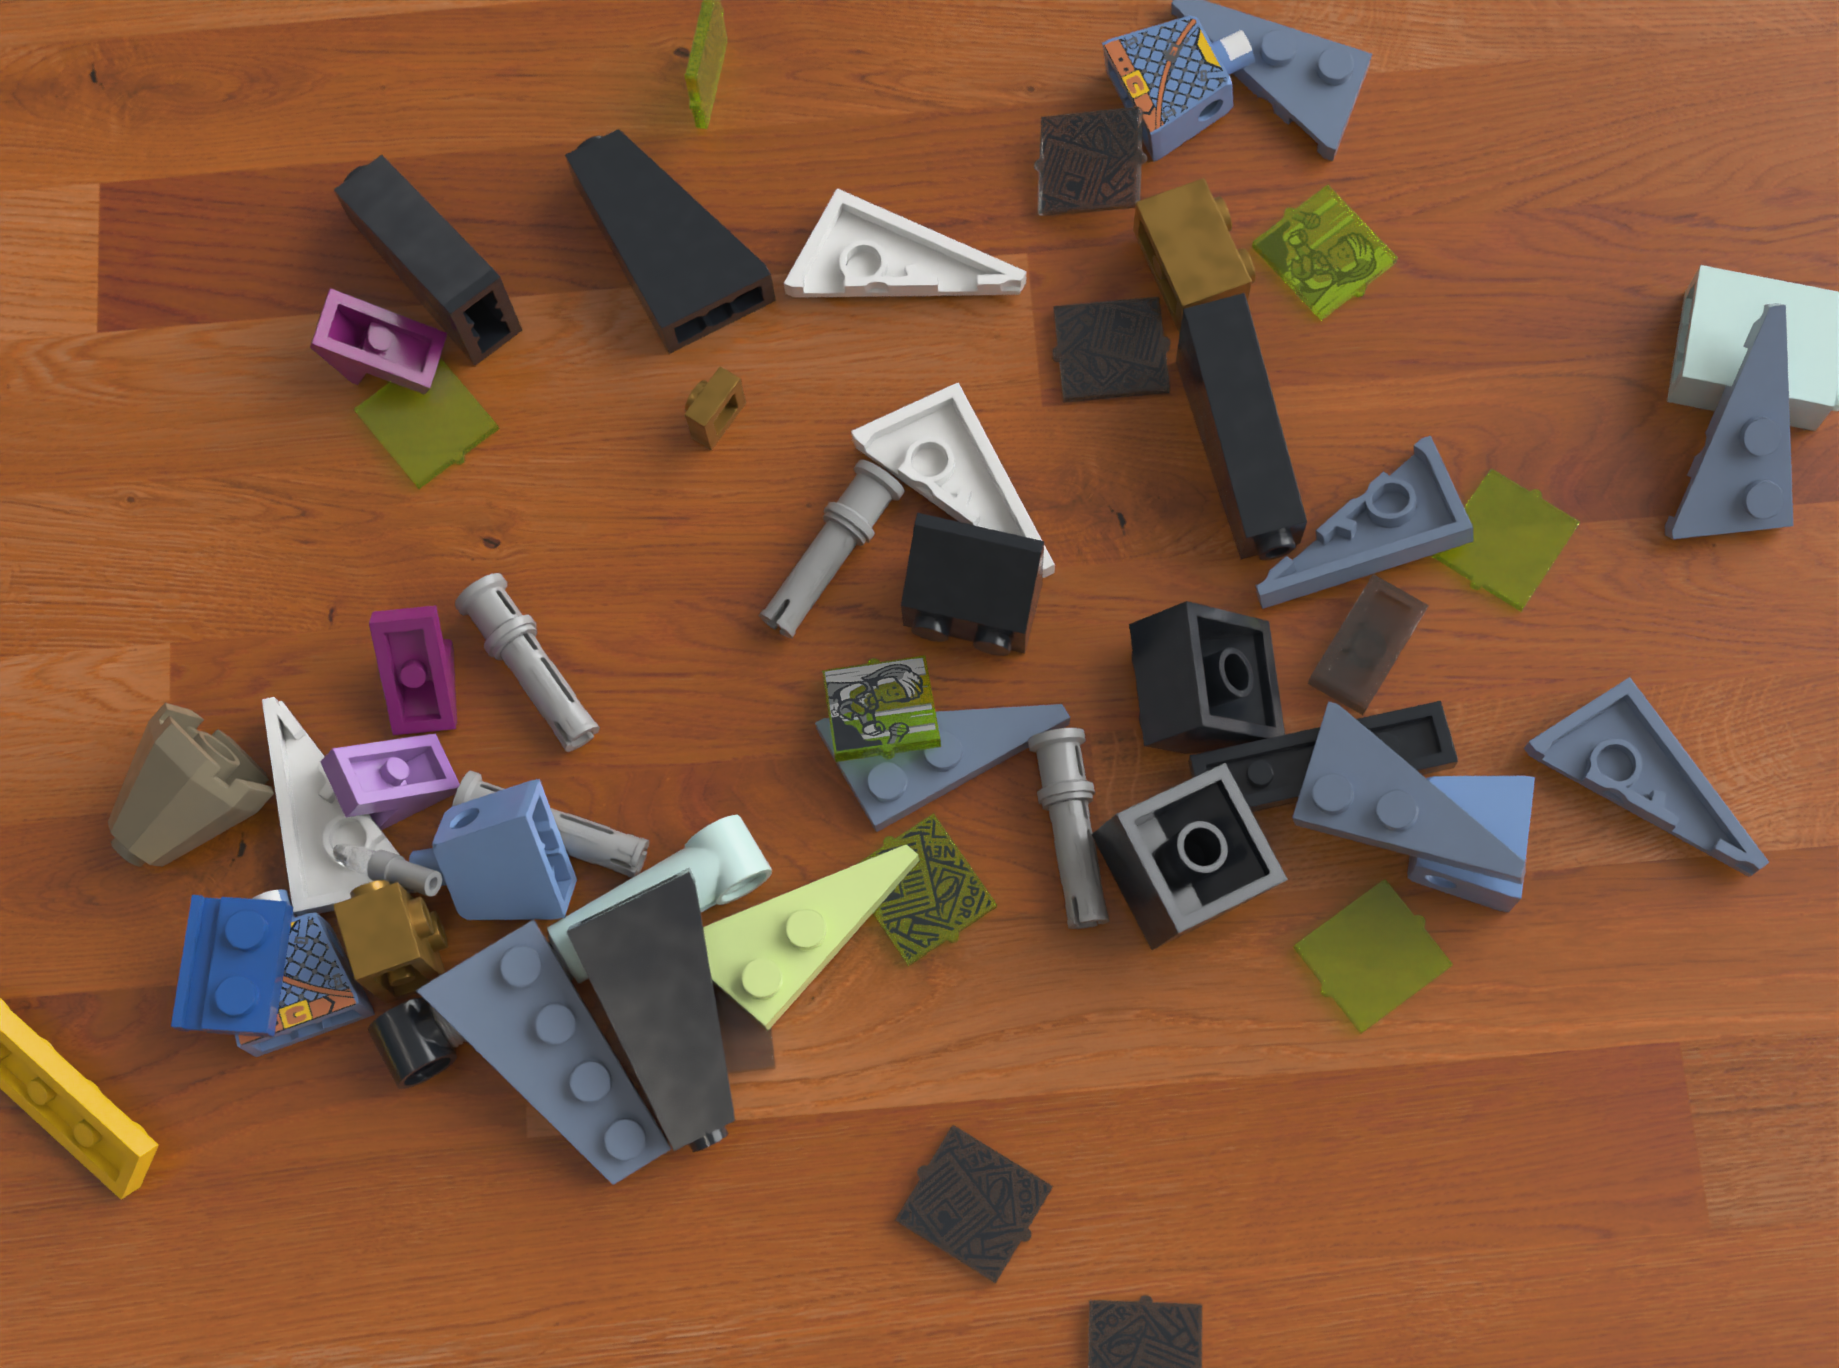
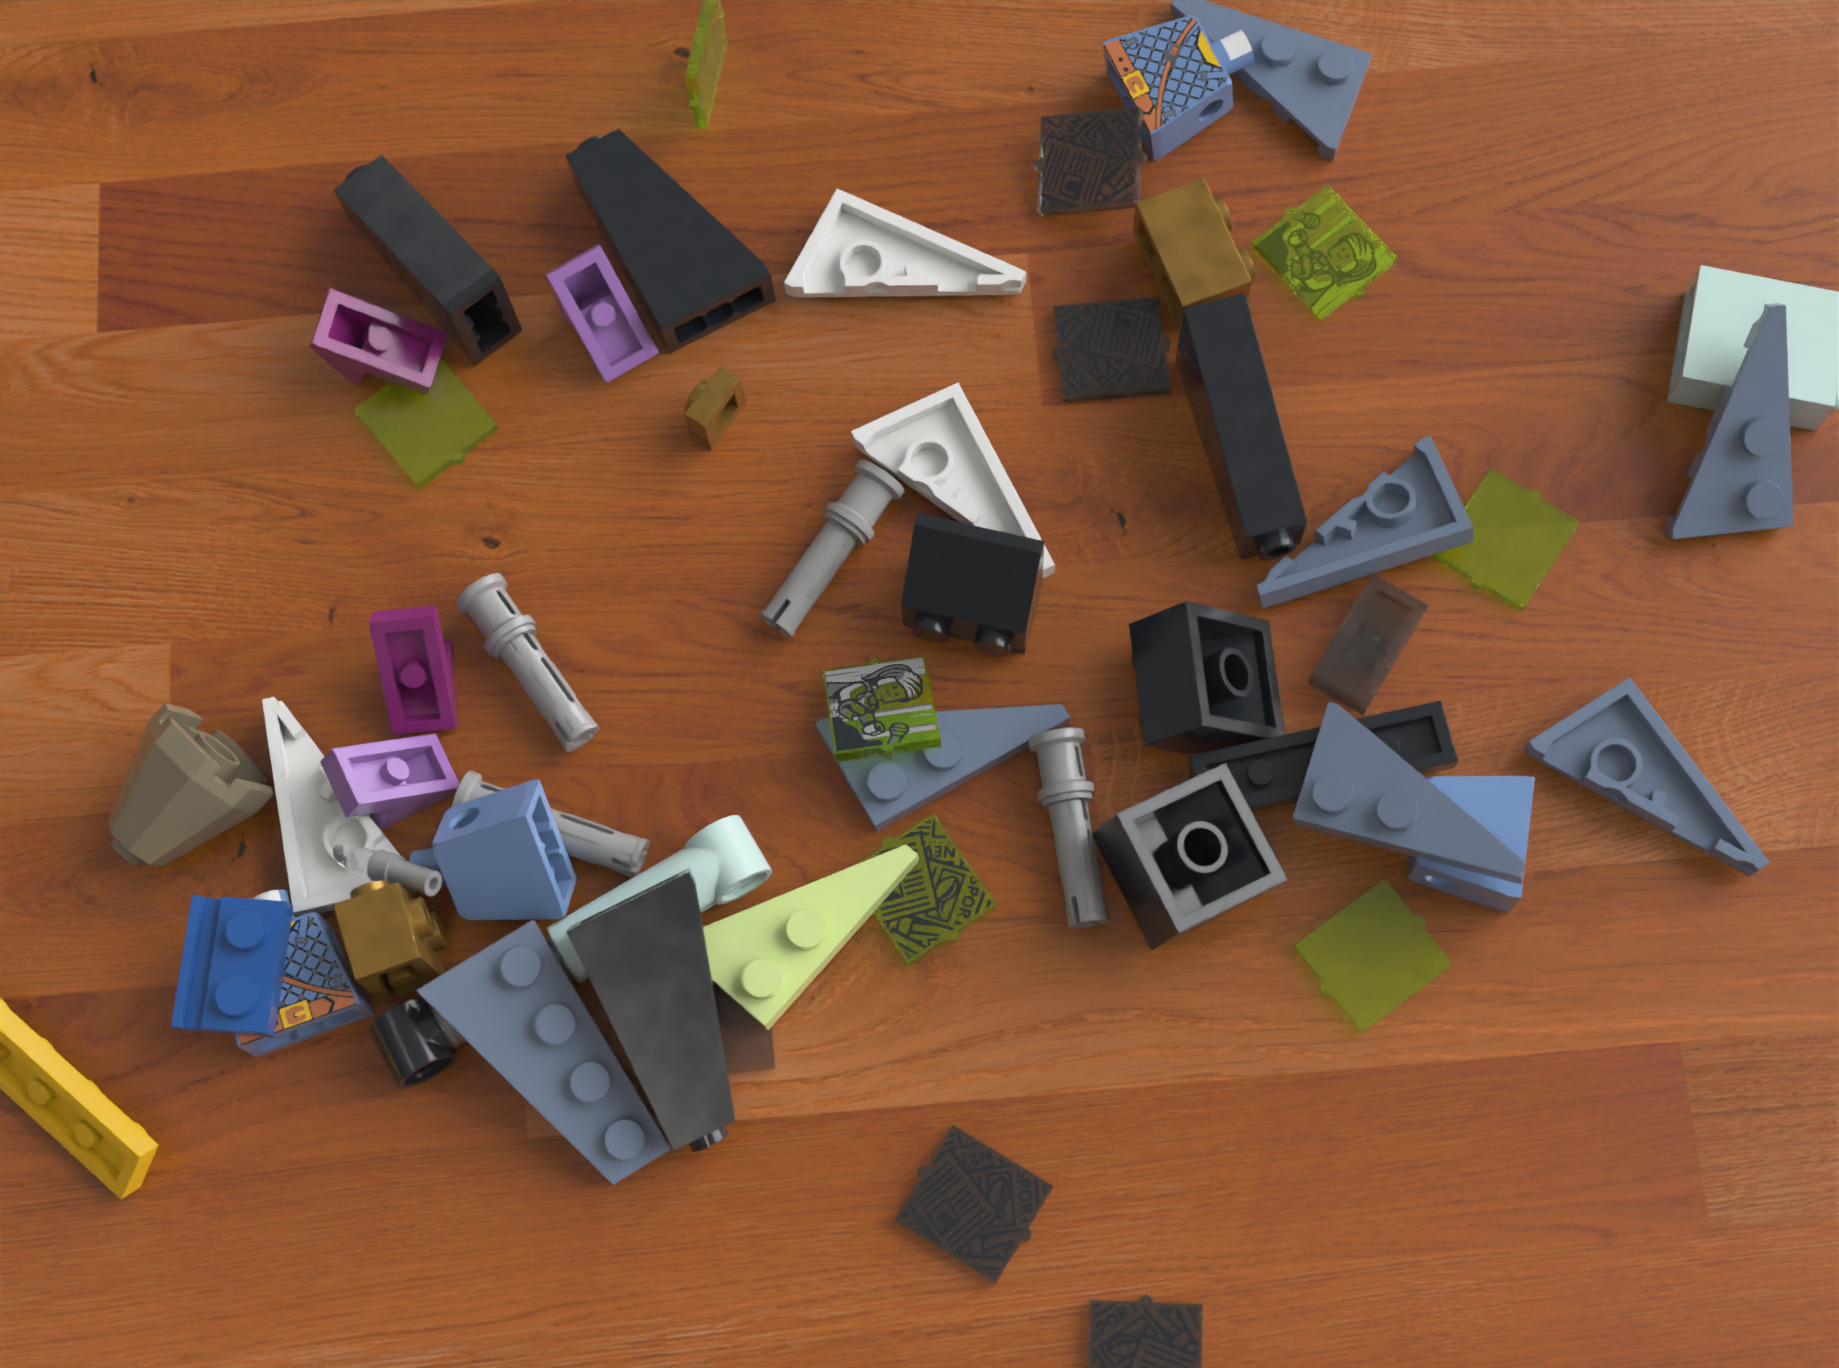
(601, 313): none -> medium lavender slope

